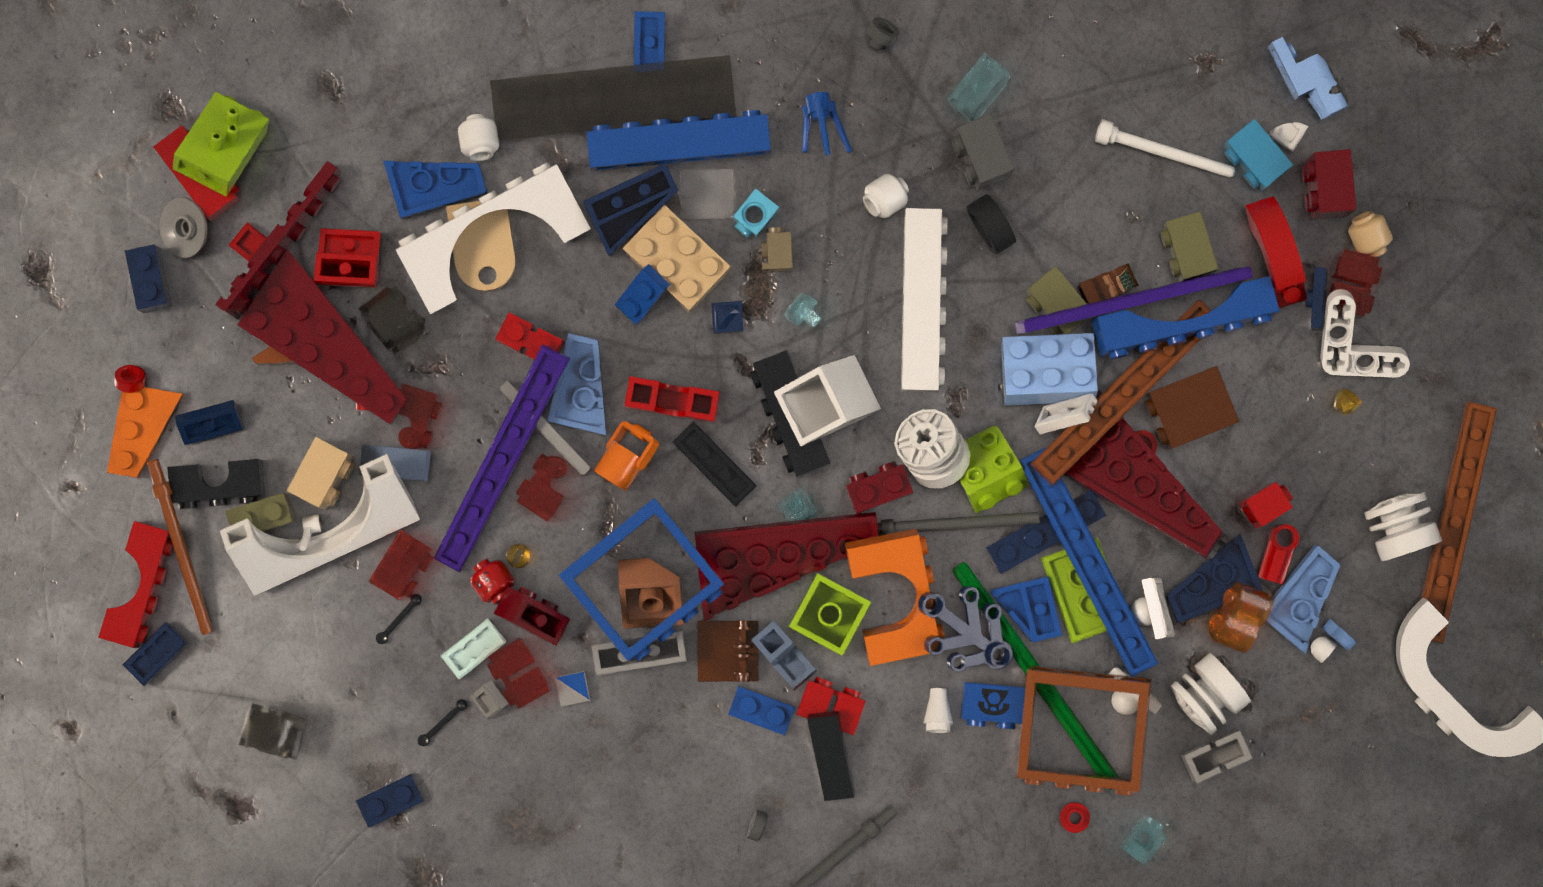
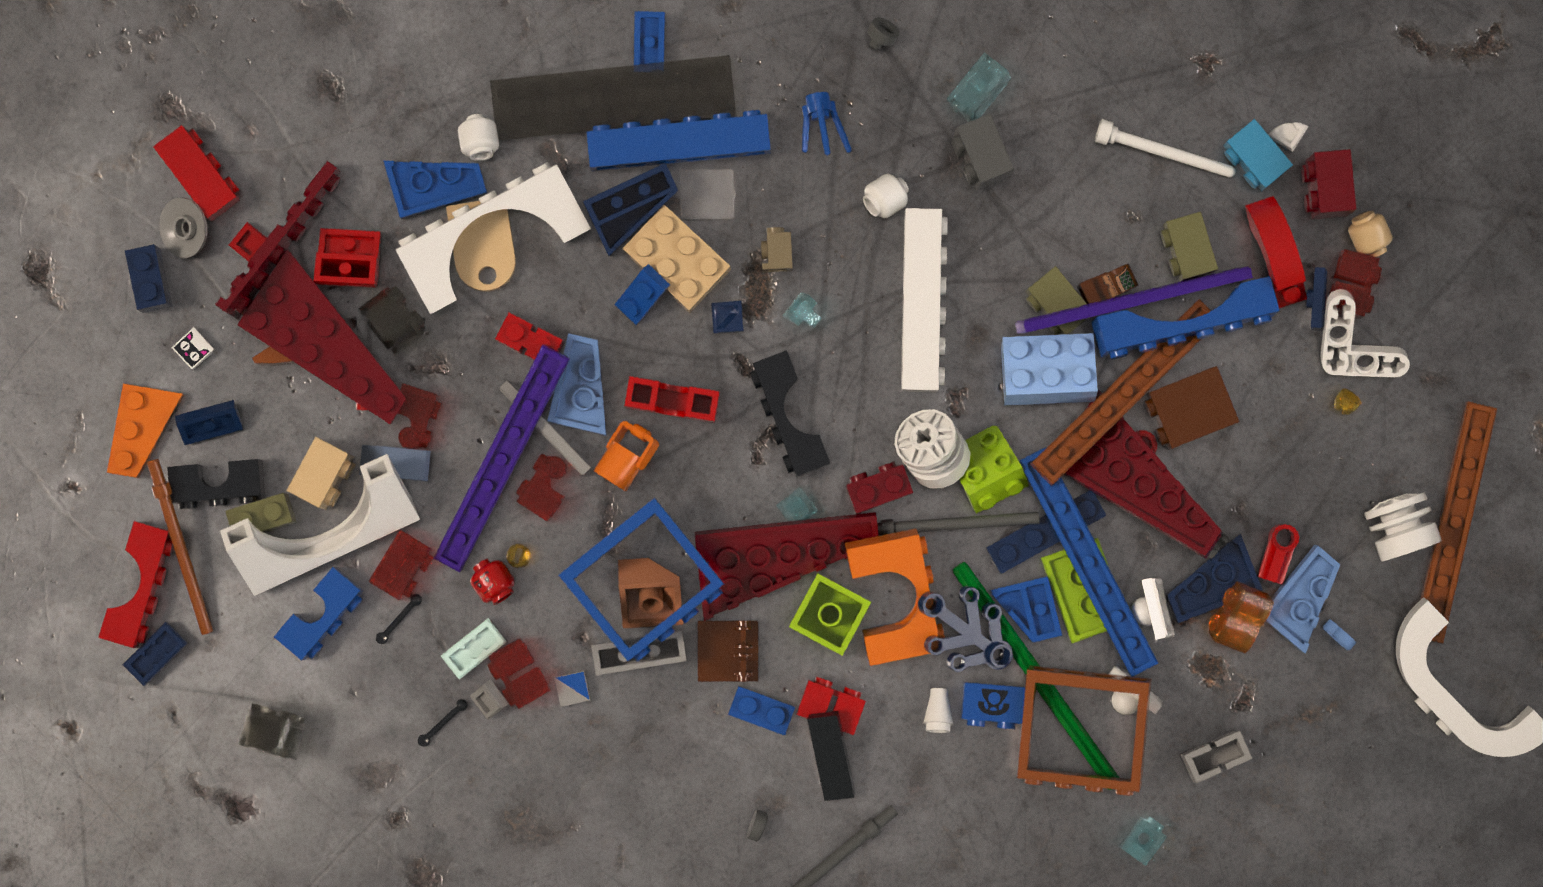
(129, 378): red tile -> none
(193, 348): none -> tile
(220, 143): lime piece -> none
(310, 525): white hand -> none
(339, 596): none -> blue arch
(389, 800): dark blue plate -> none
(531, 615): dark red brick -> none
(714, 464): black tile -> none
(758, 201): medium azure brick -> none
(784, 655): sand blue slope -> none
(827, 399): white slope -> none
(991, 224): black tyre -> none
(1065, 413): white tile -> none
(1066, 812): red plate -> none
(1210, 693): white wheel -> none
(1266, 504): red piece -> none
(1312, 78): light blue plate -> none
(1322, 648): white hinge -> none

